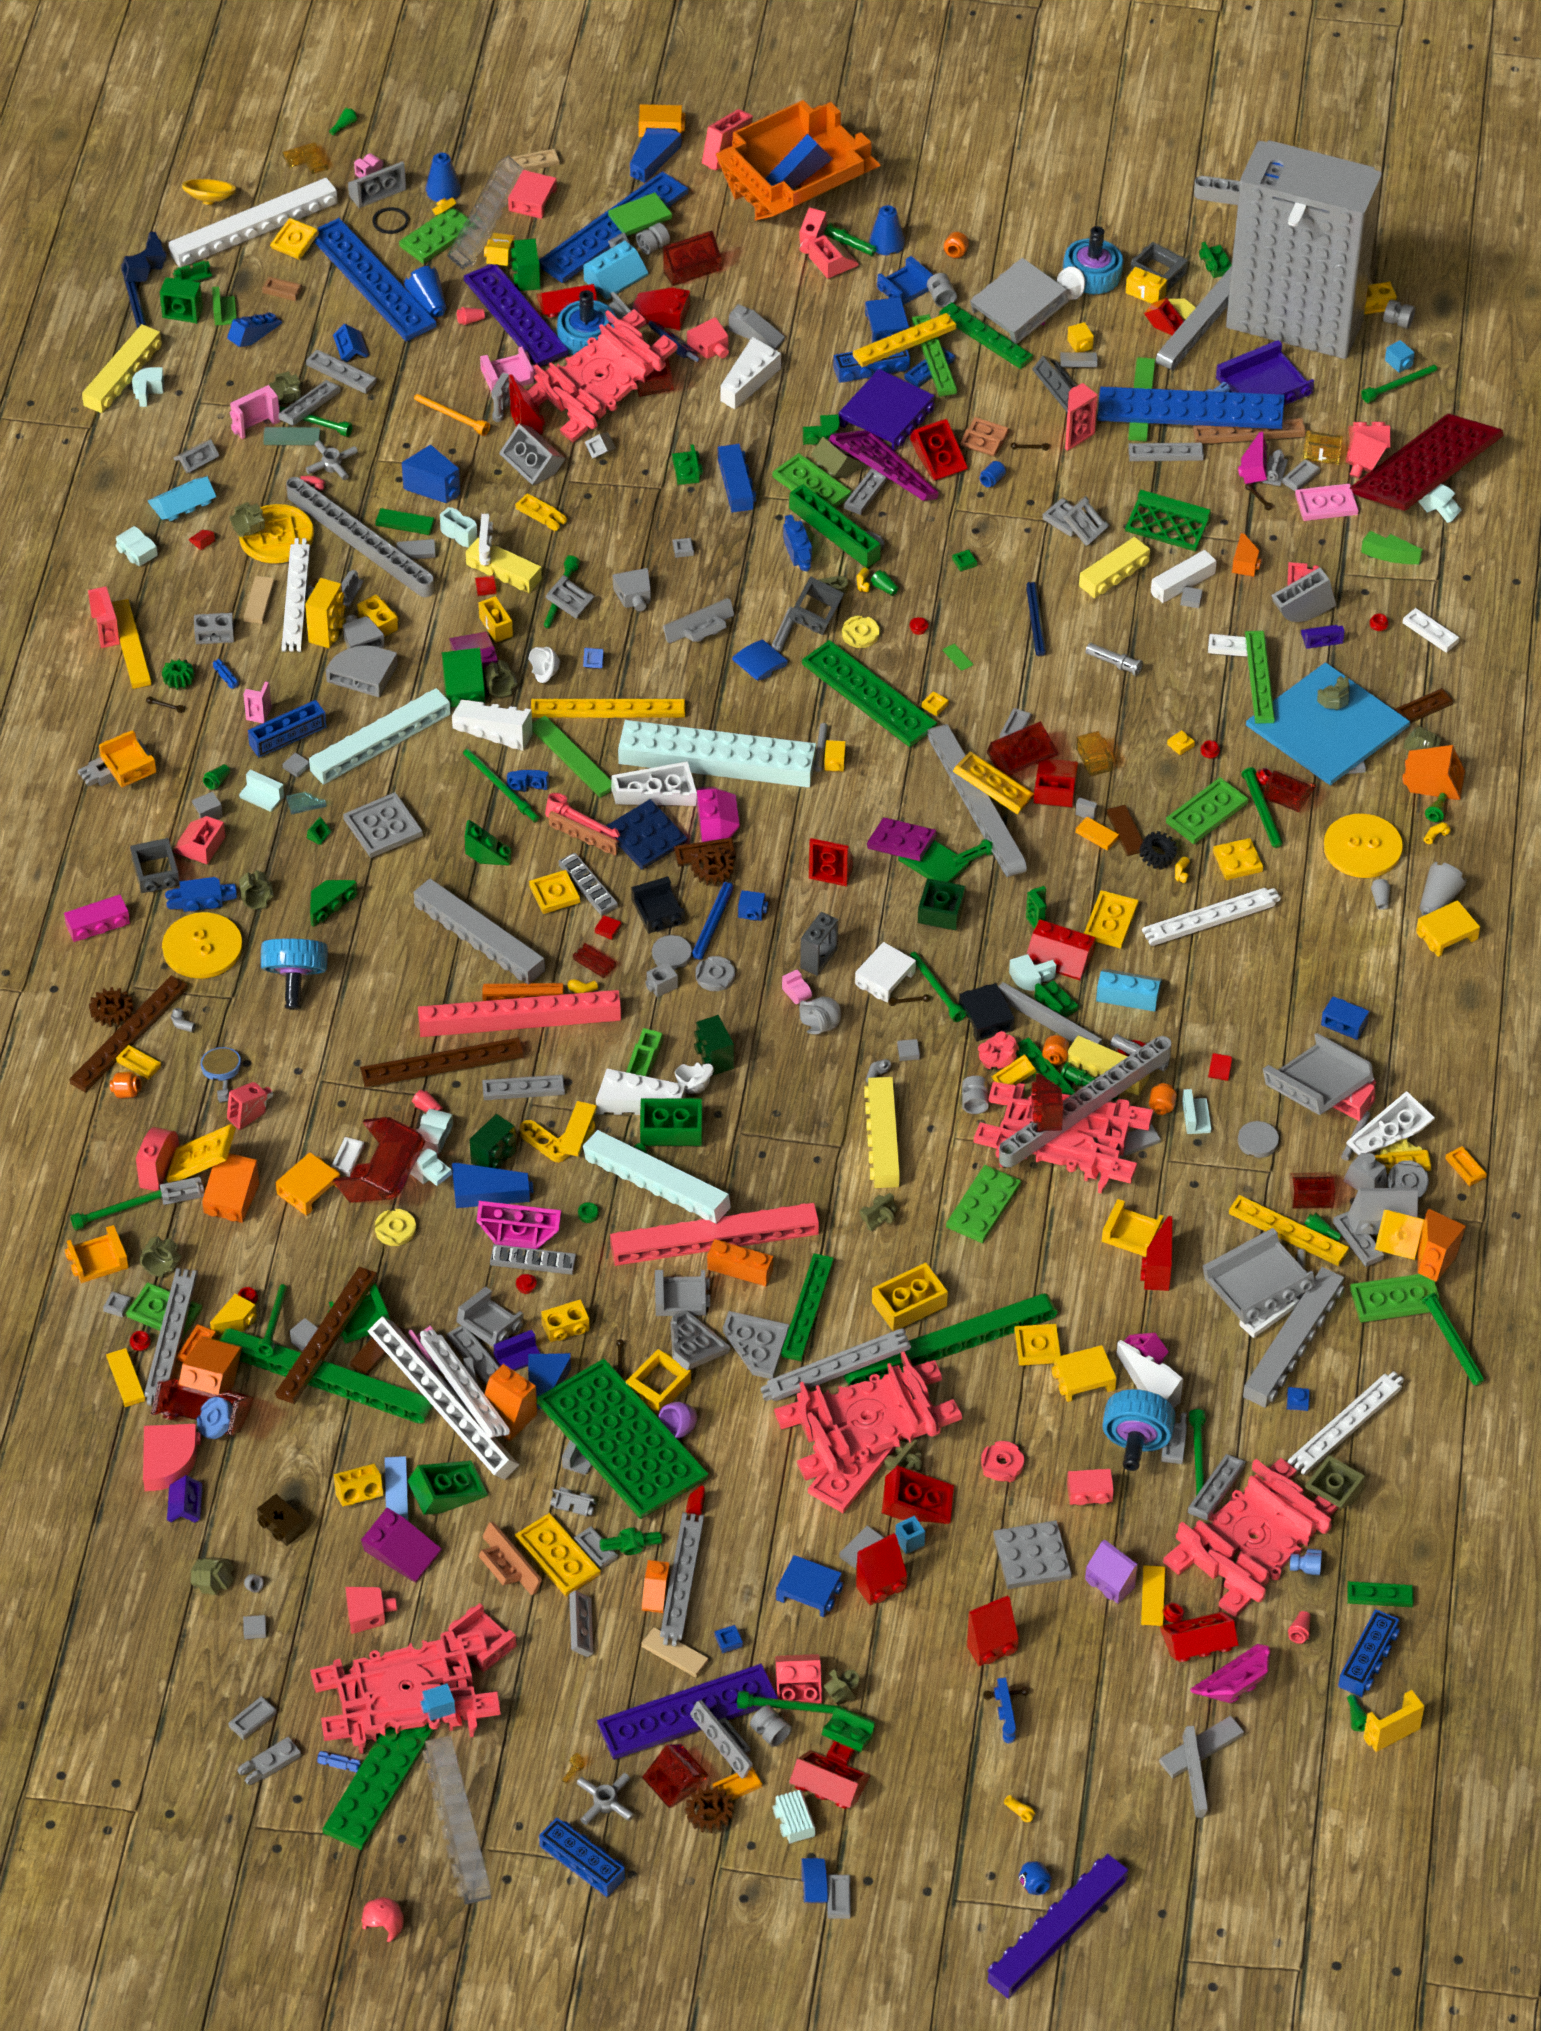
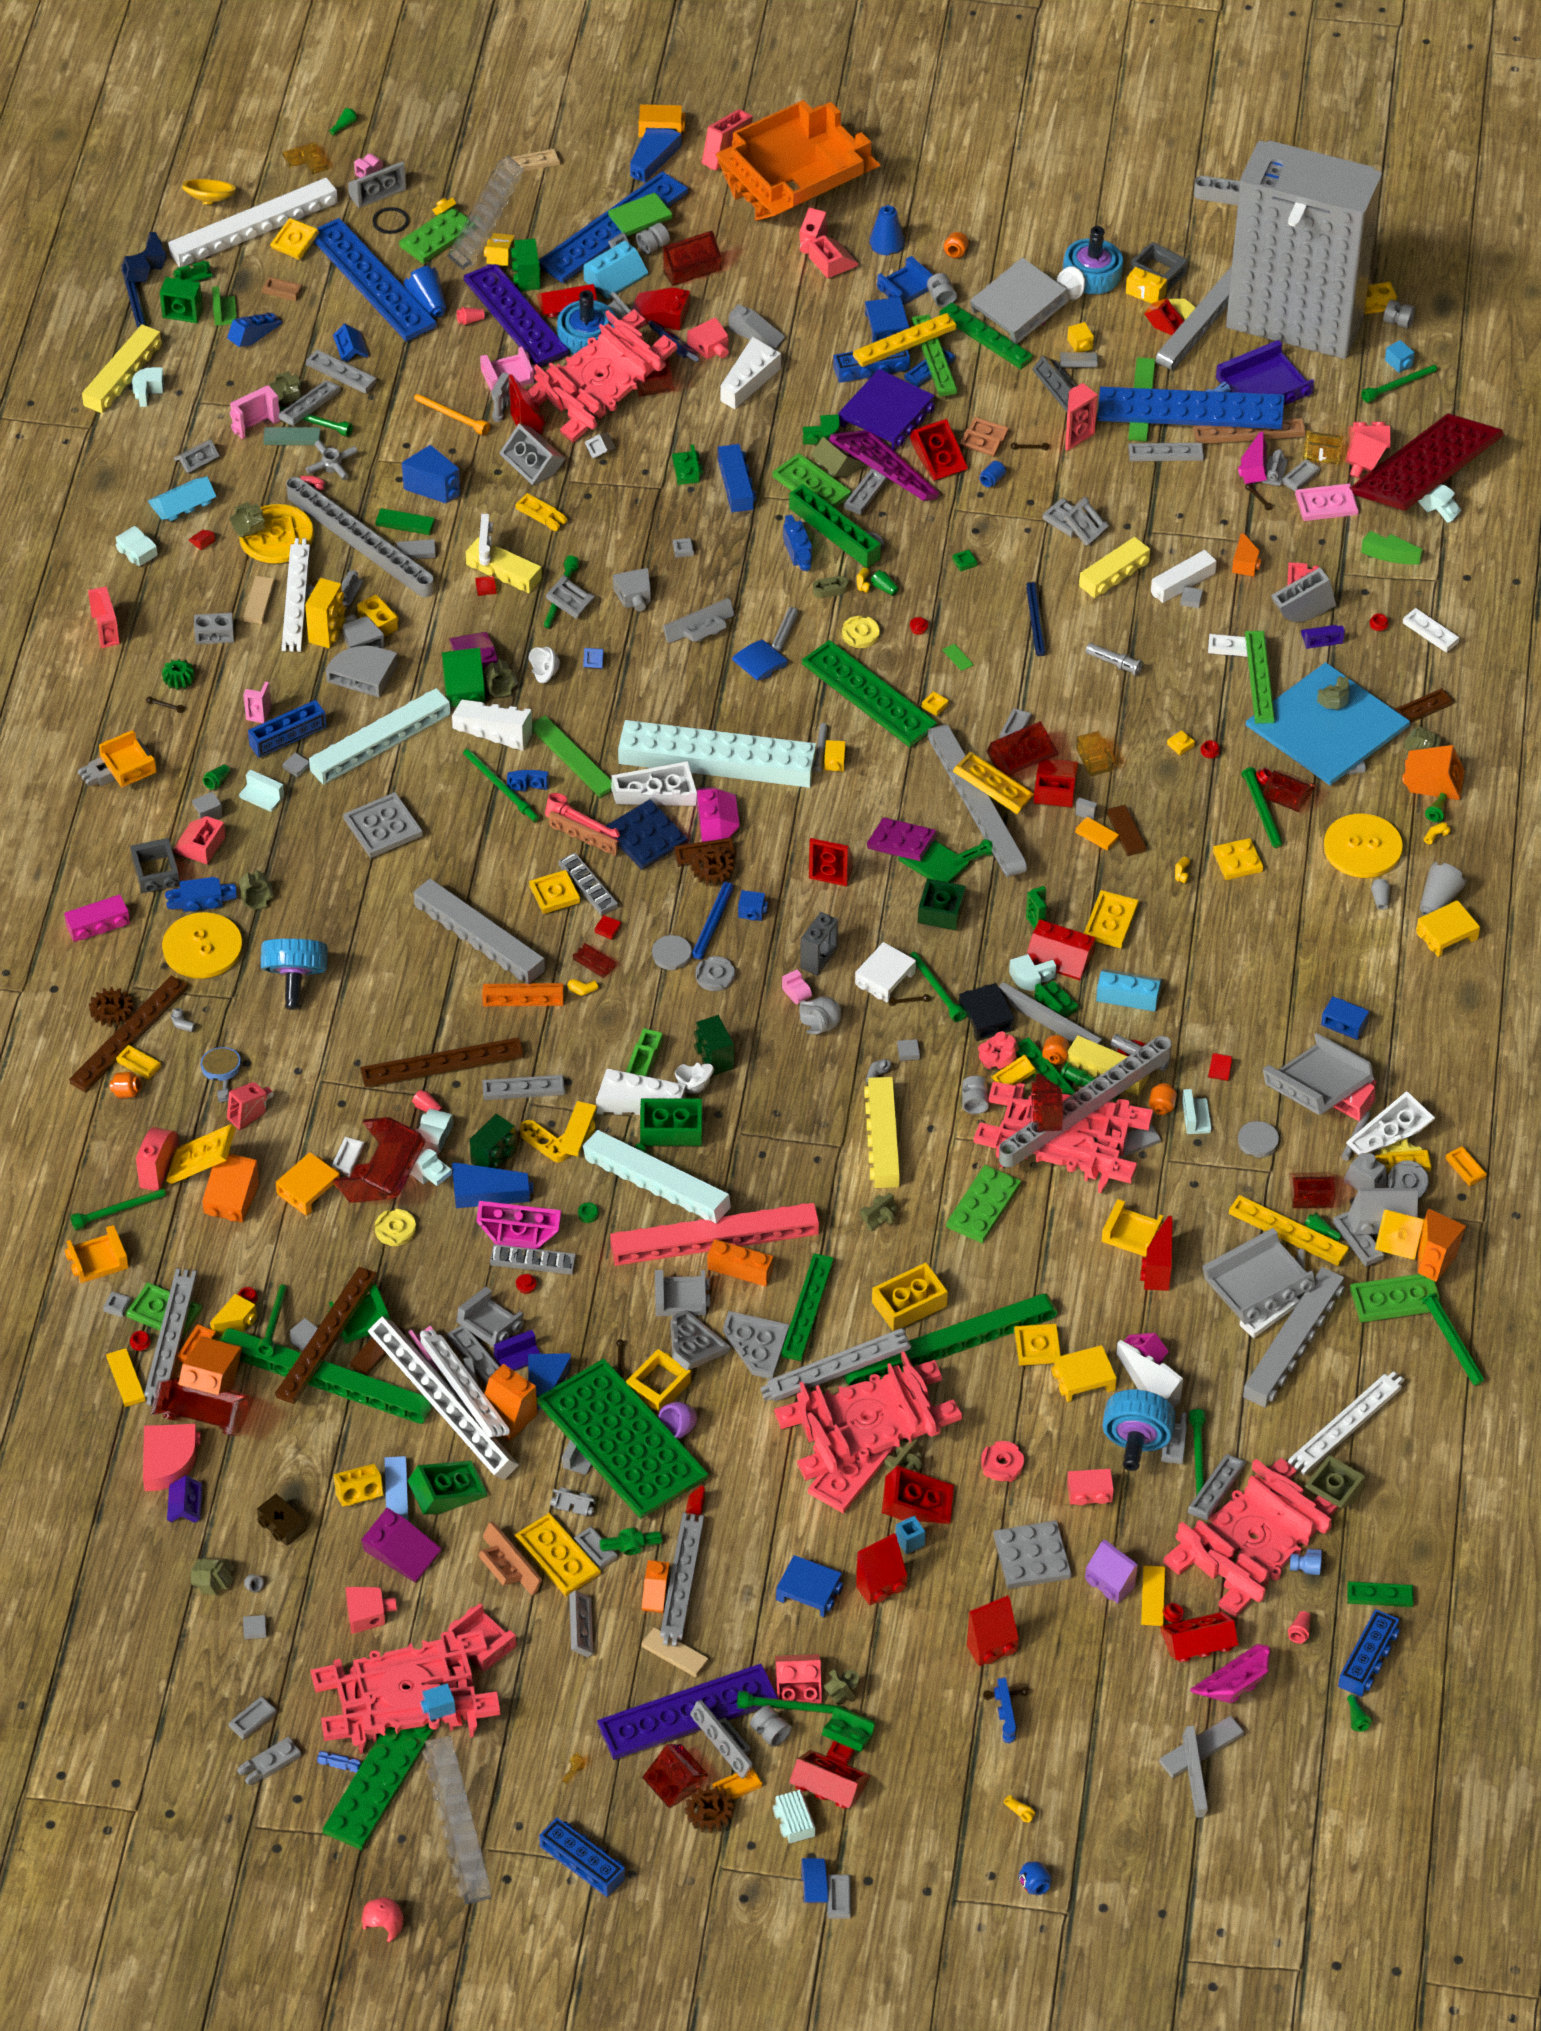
(131, 644): yellow tile -> none
(160, 1256): olive hair -> none
(181, 1190): light grey hinge -> none
(214, 1418): medium blue tile -> none
(225, 673): blue axle -> none
(303, 802): clear light blue tile -> none
(318, 831): green slope -> none
(330, 897): green slope -> none
(442, 179): blue cone -> none
(458, 527): light aqua brick -> none
(485, 847): green slope -> none
(495, 619): yellow brick -> none
(519, 1013): coral brick -> none
(531, 193): coral panel -> none
(564, 1318): yellow brick -> none
(605, 1791): light grey bar -> none
(608, 708): yellow tile -> none
(657, 905): black panel -> none
(661, 980): light grey brick -> none
(728, 1639): blue plate -> none
(799, 164): blue slope -> none
(822, 593): dark grey window -> none
(845, 238): green pin -> none
(861, 1541): light grey tile -> none
(1057, 1925): dark purple brick -> none
(1161, 841): black tyre -> none
(1173, 509): green fence -> none
(1206, 810): bright green plate -> none
(1210, 916): white hinge -> none
(1215, 259): green bracket -> none
(1297, 1399): blue plate -> none
(1395, 1726): yellow panel -> none

